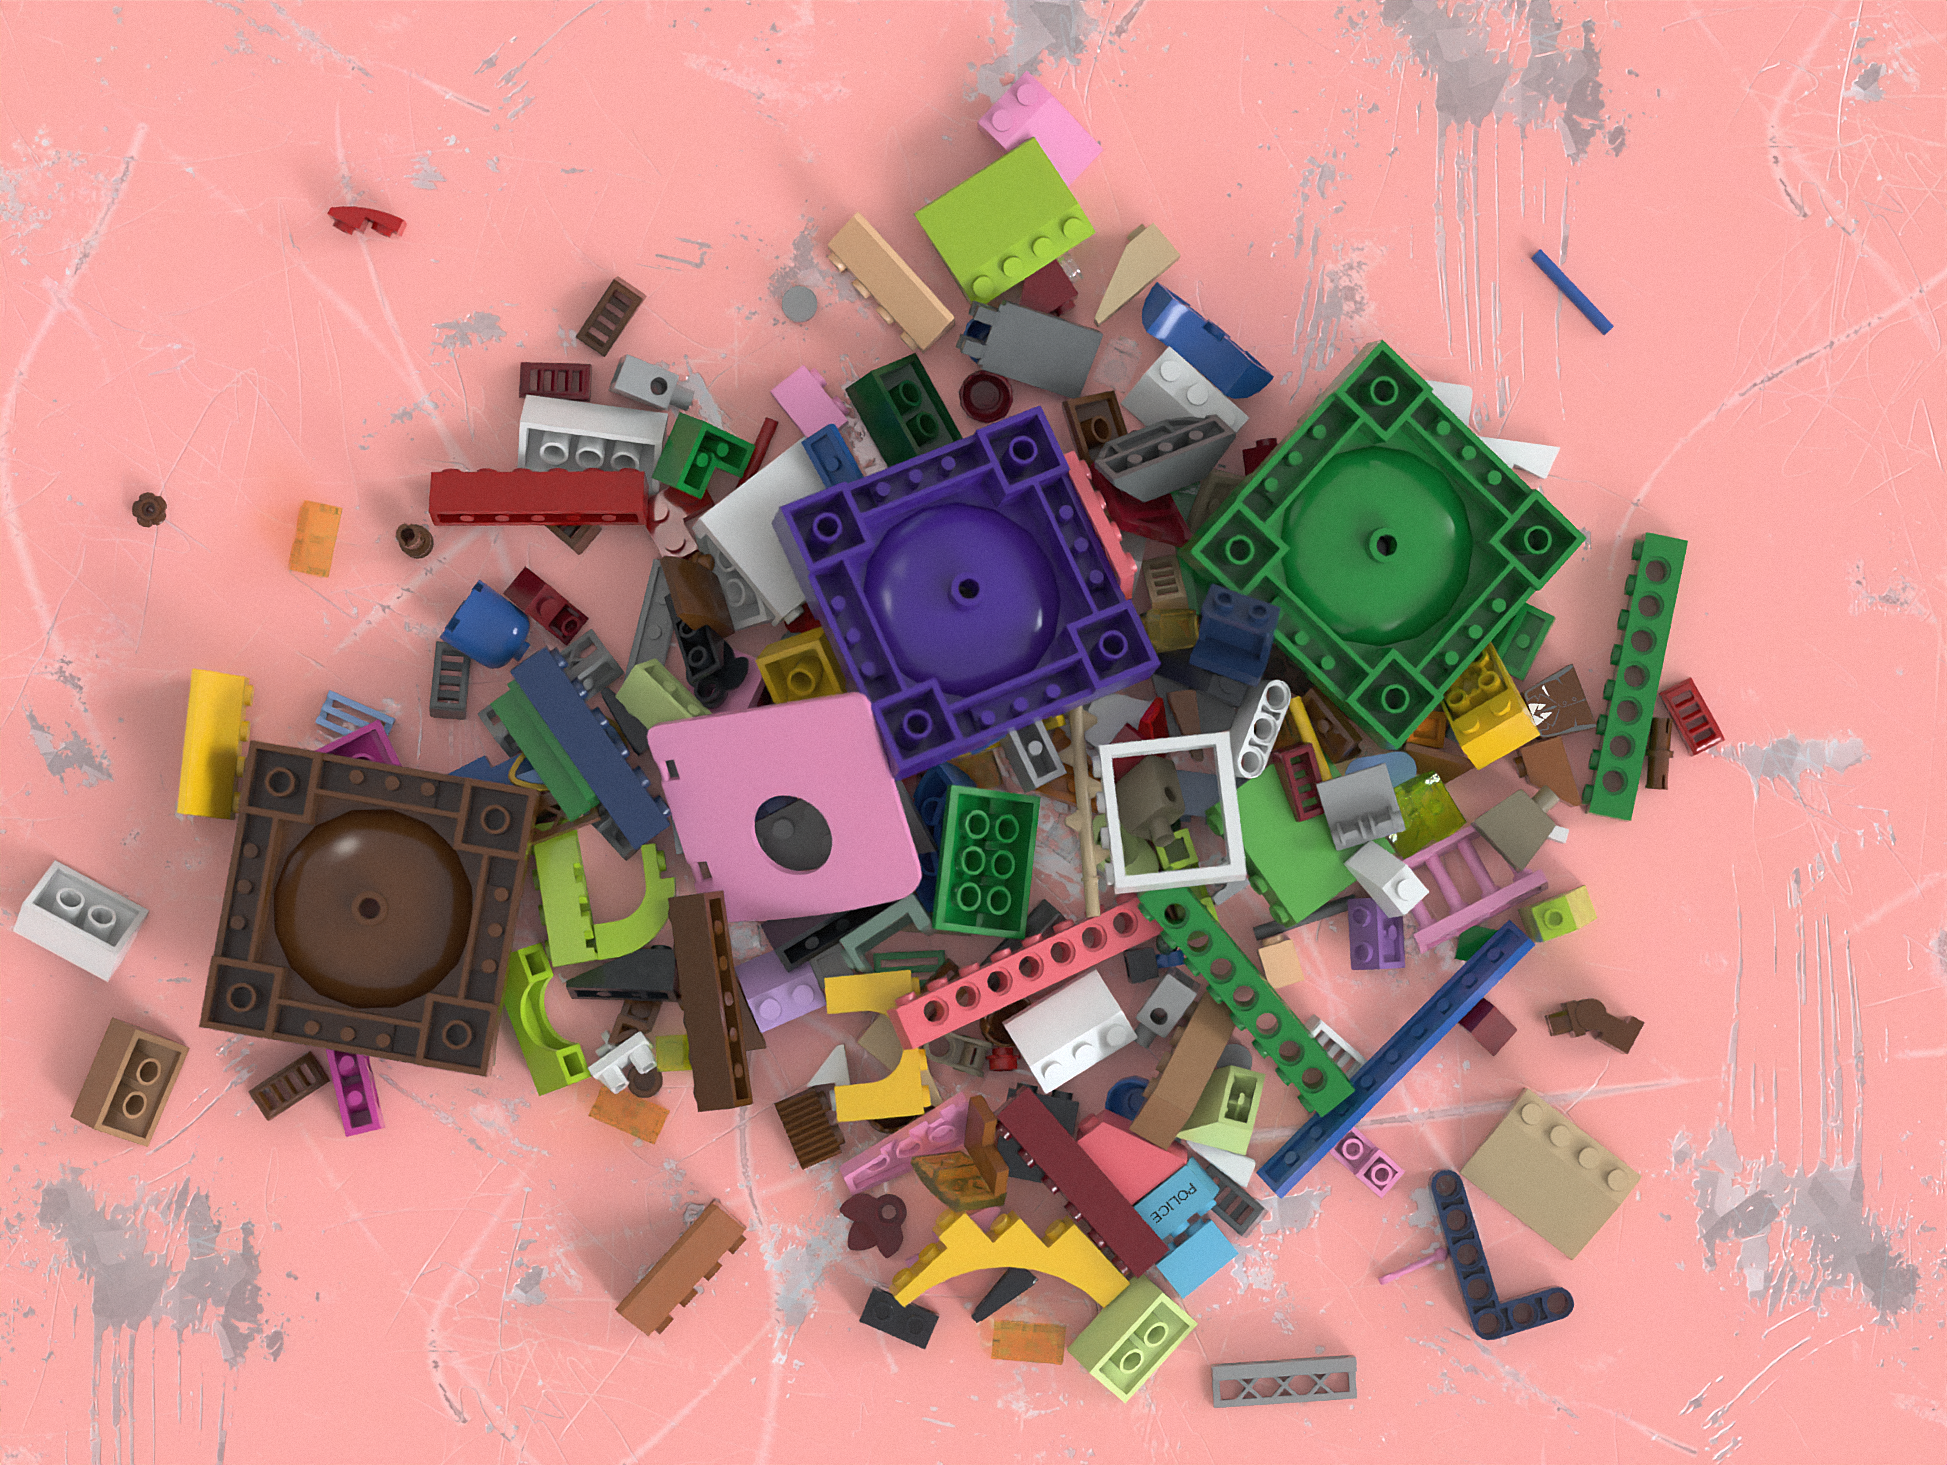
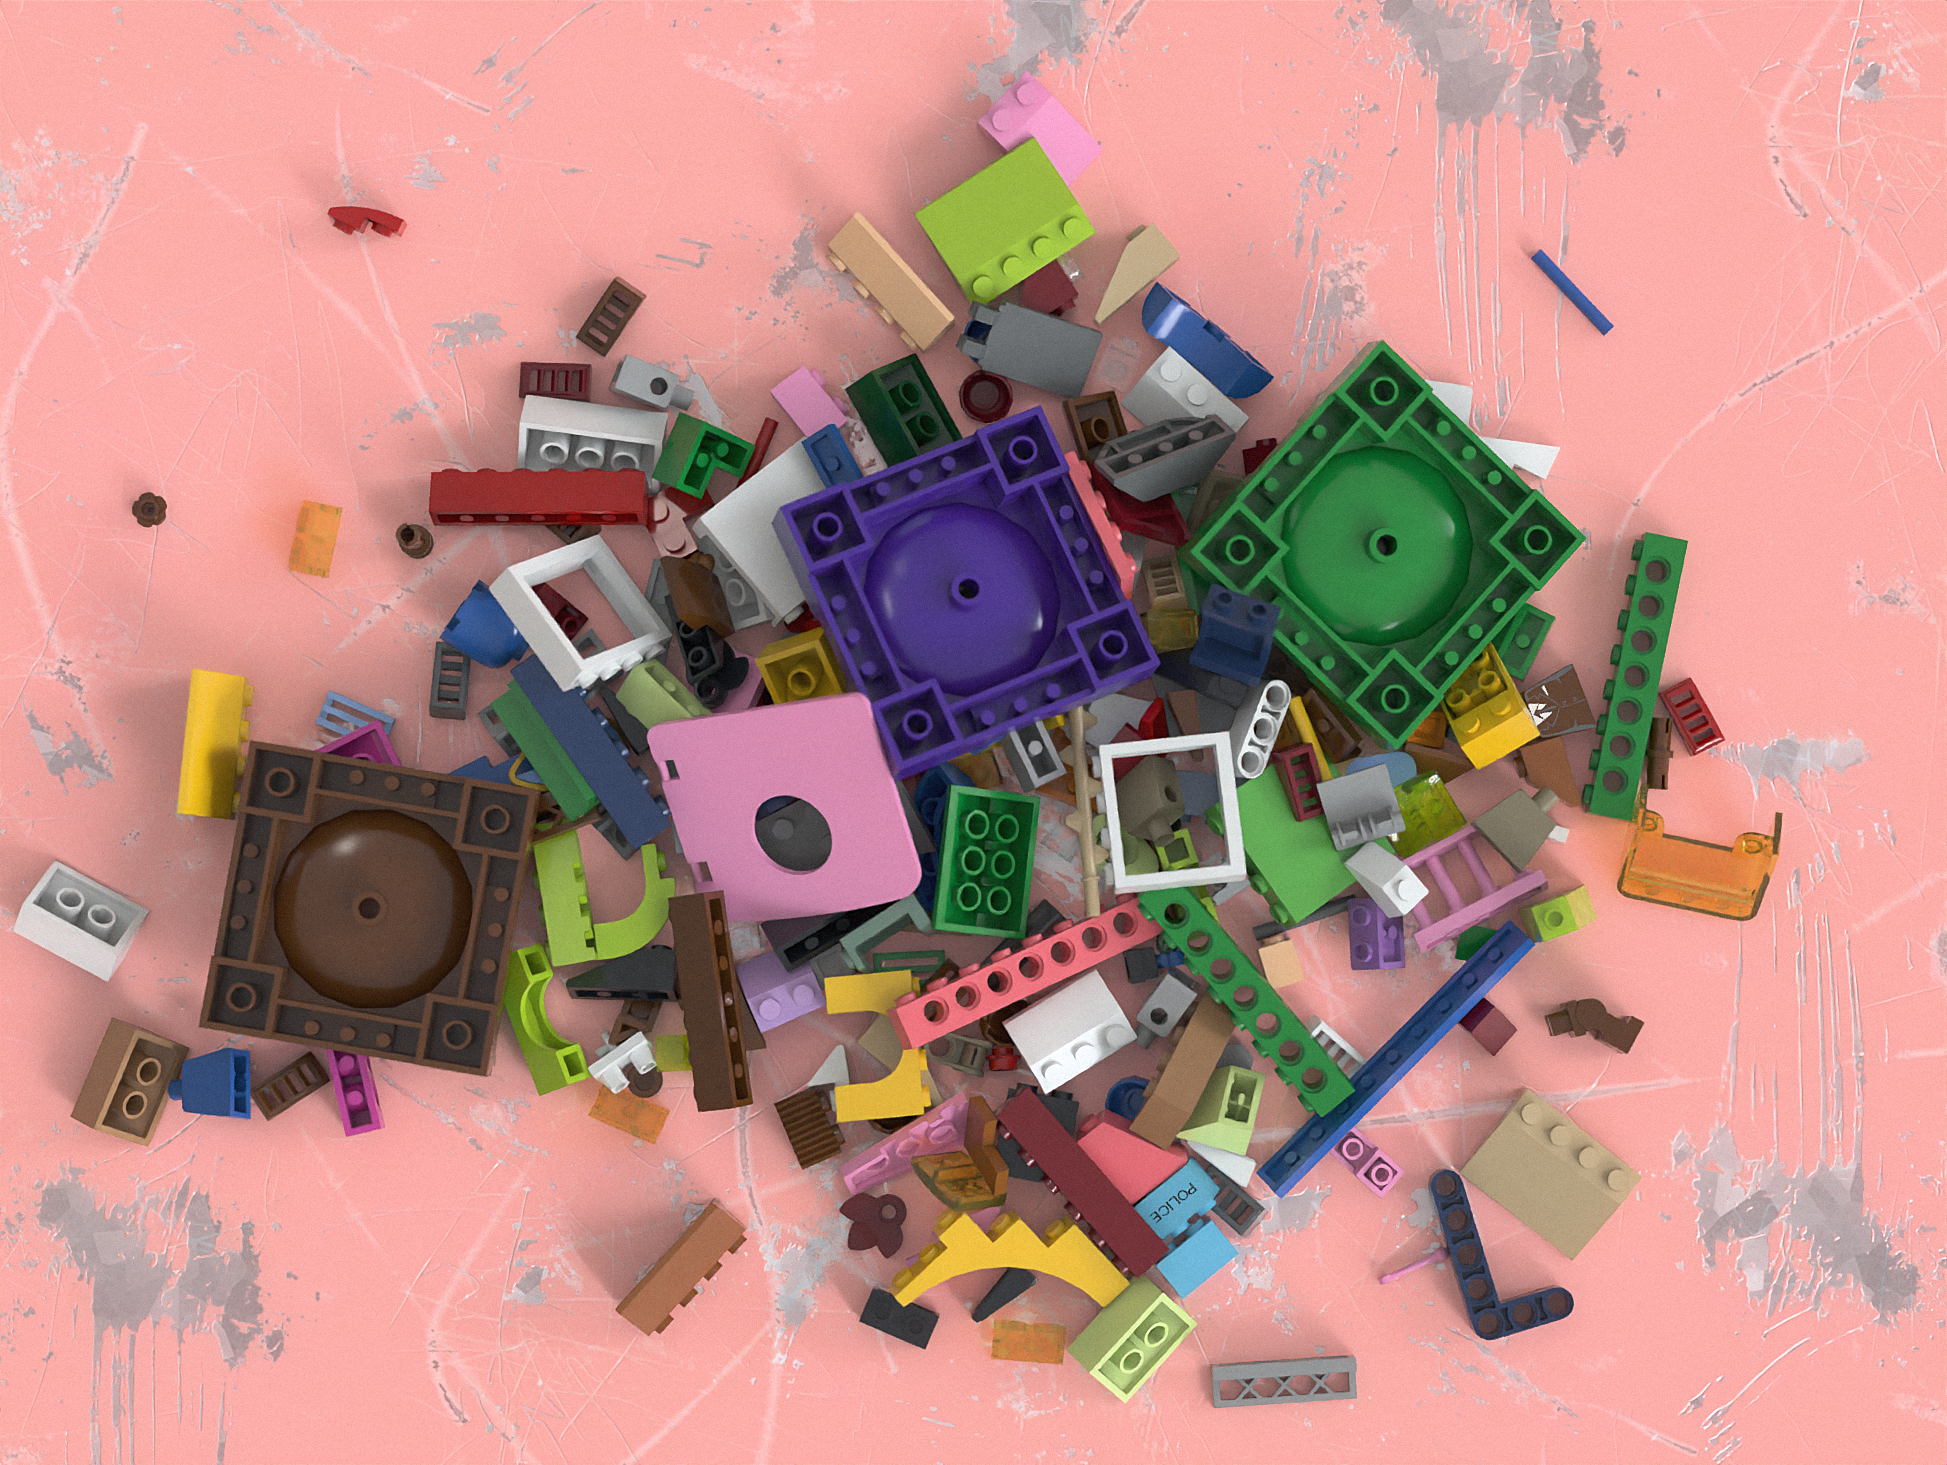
(215, 1084): none -> blue torso
(544, 635): none -> white window
(799, 304): light grey tile -> none
(1695, 872): none -> clear yellow windscreen

